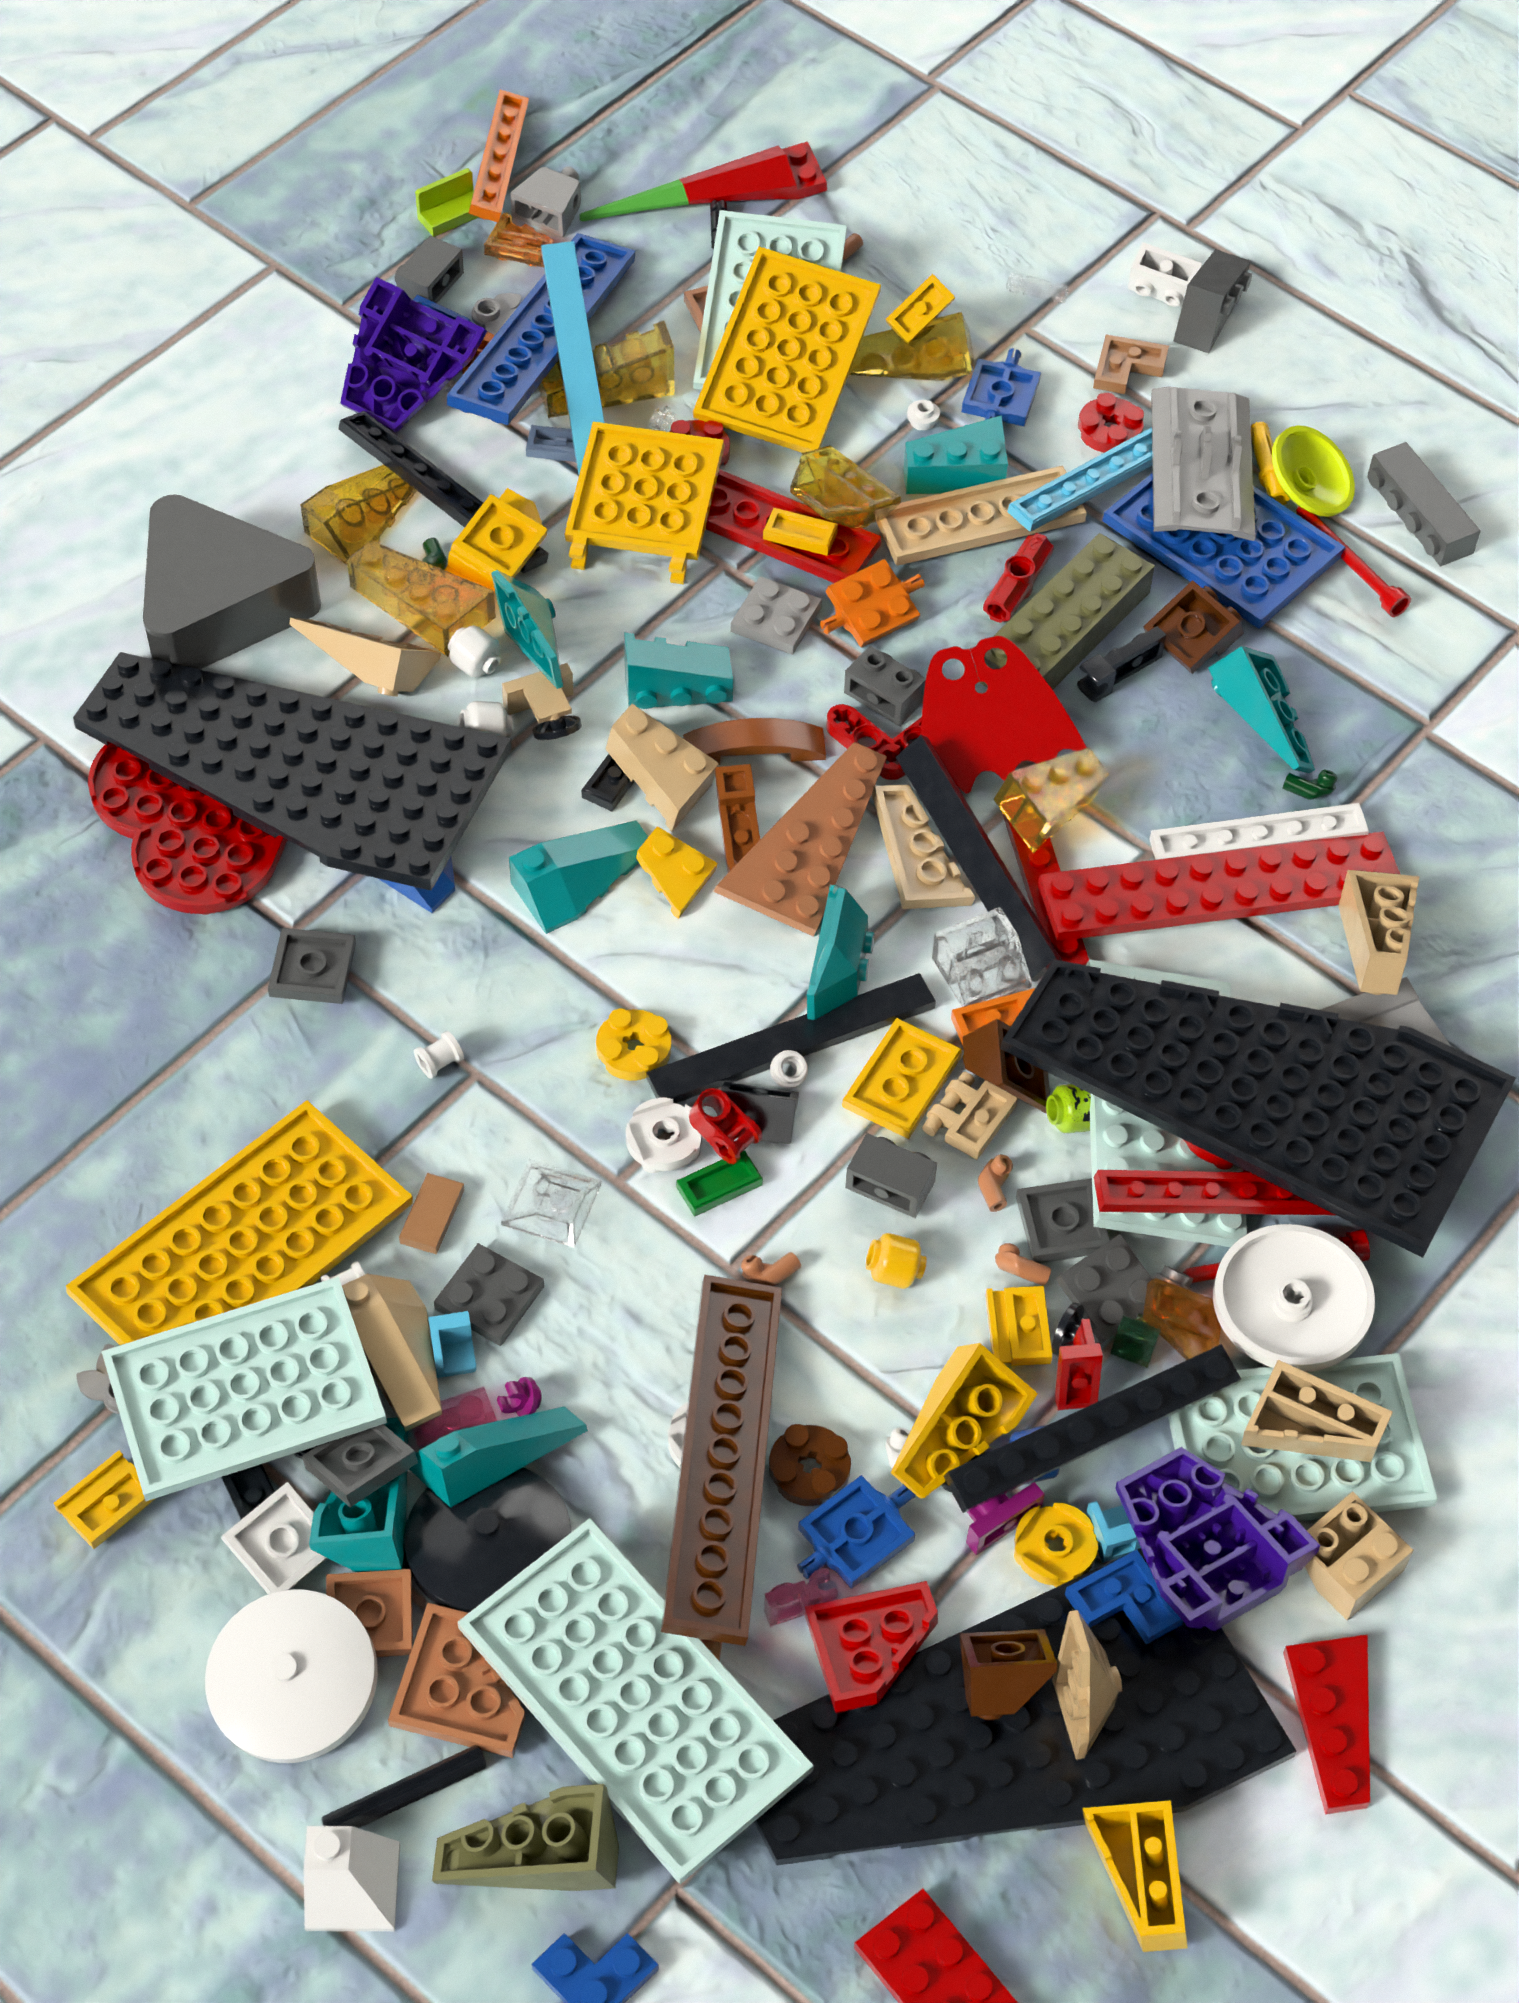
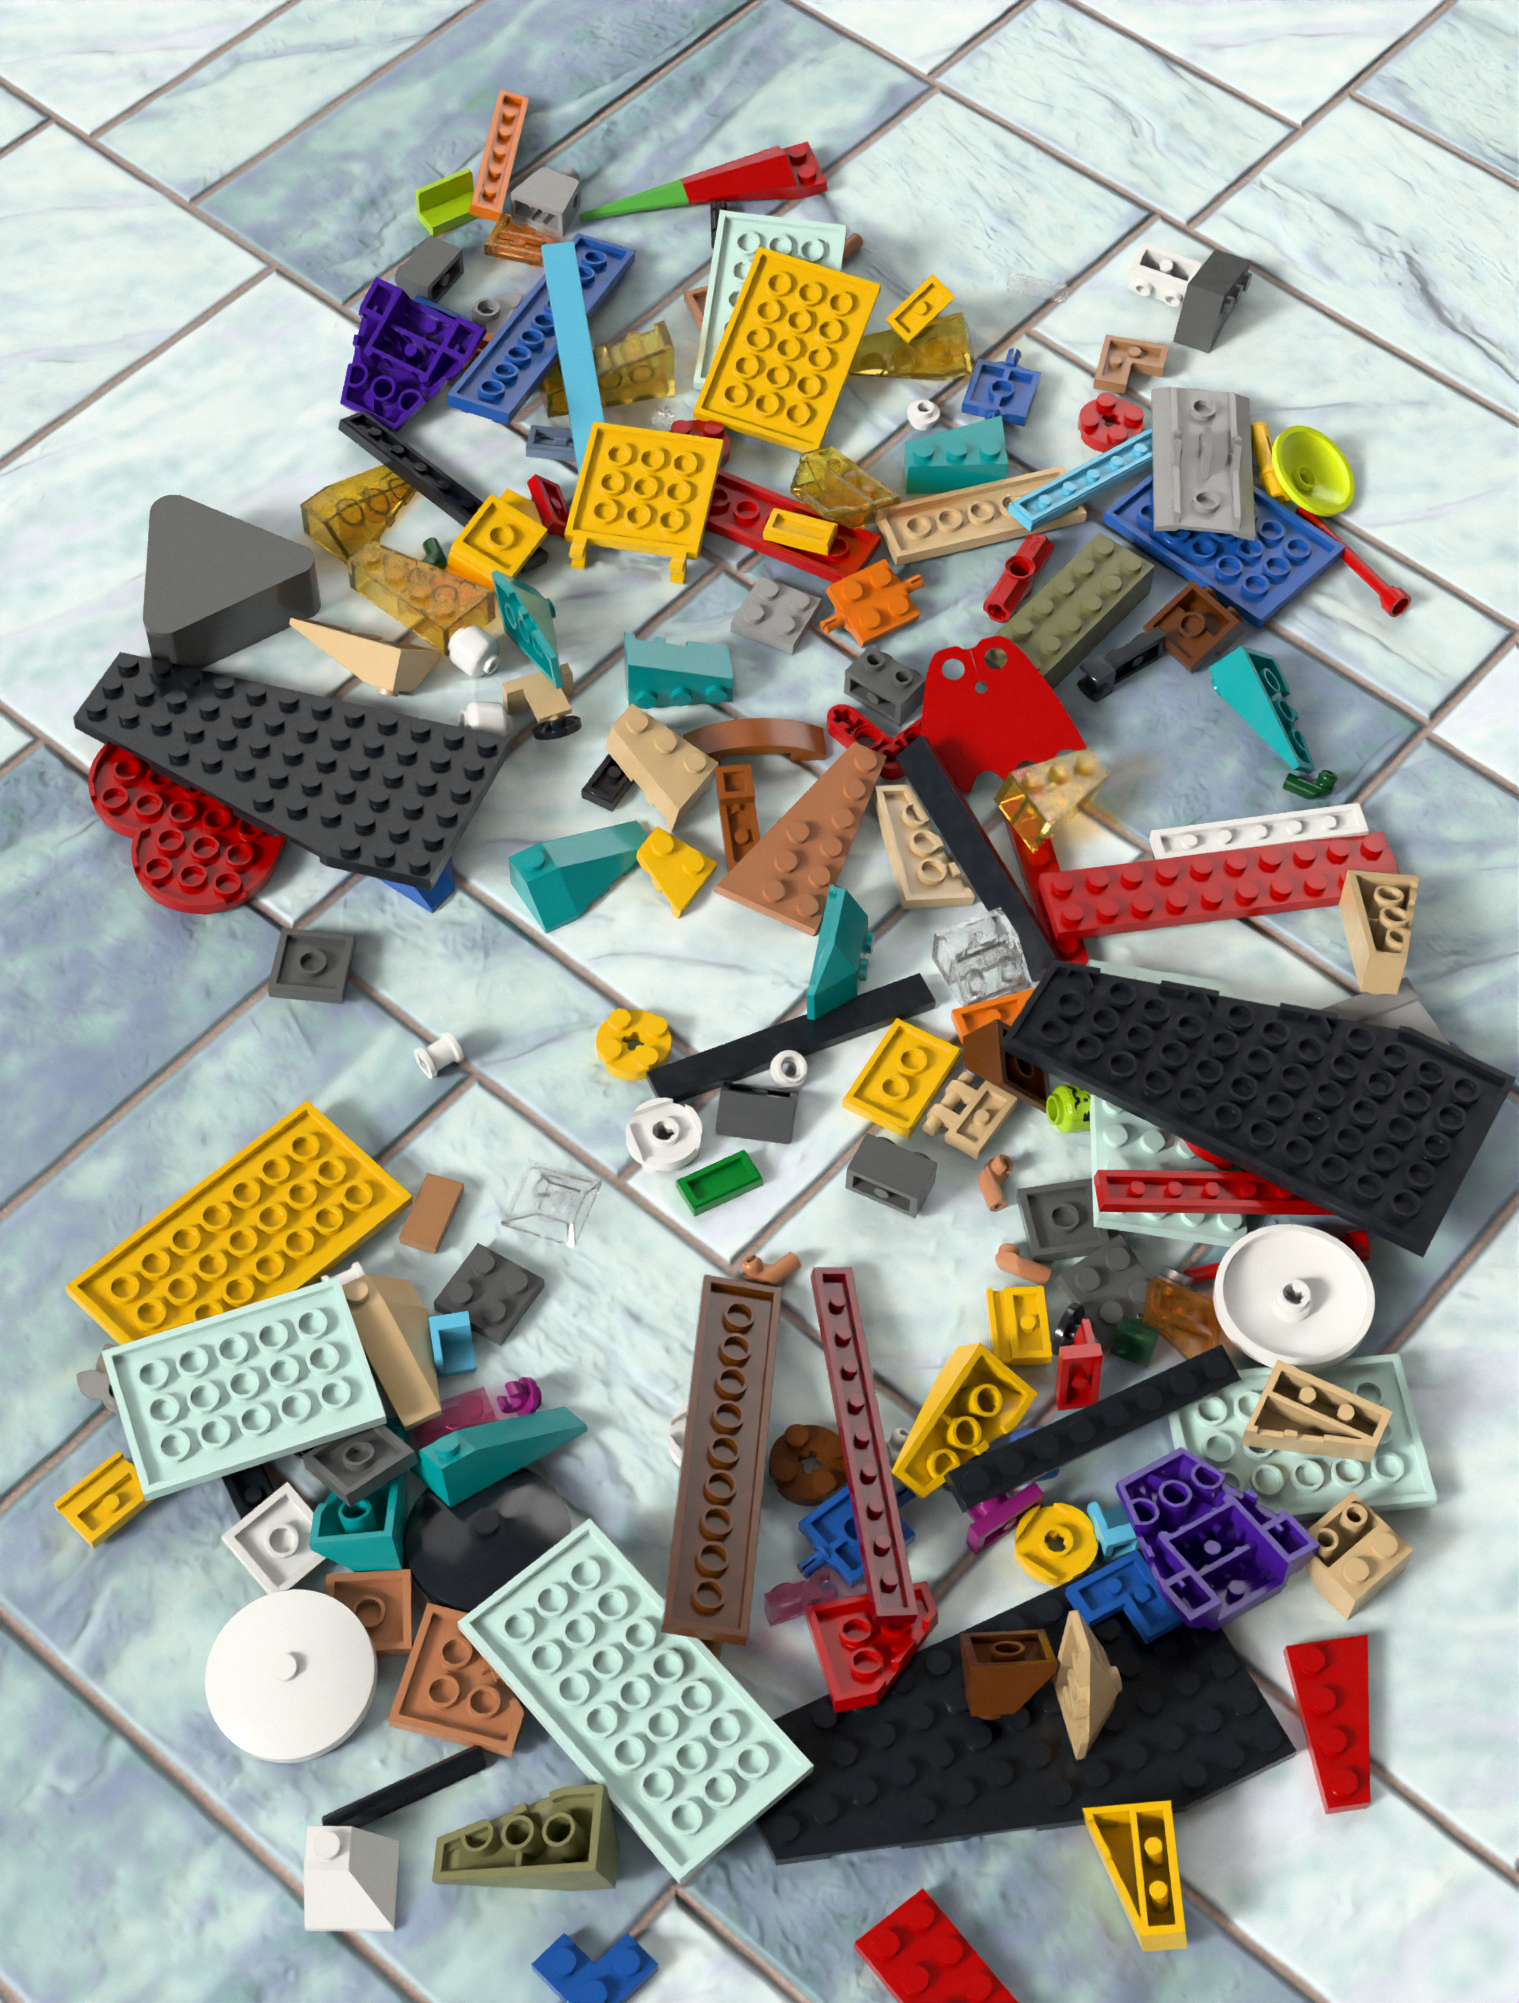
(549, 504): none -> red plate
(725, 1127): red piece -> none
(863, 1448): none -> plate
(895, 1260): yellow head -> none
(1423, 504): brick -> none

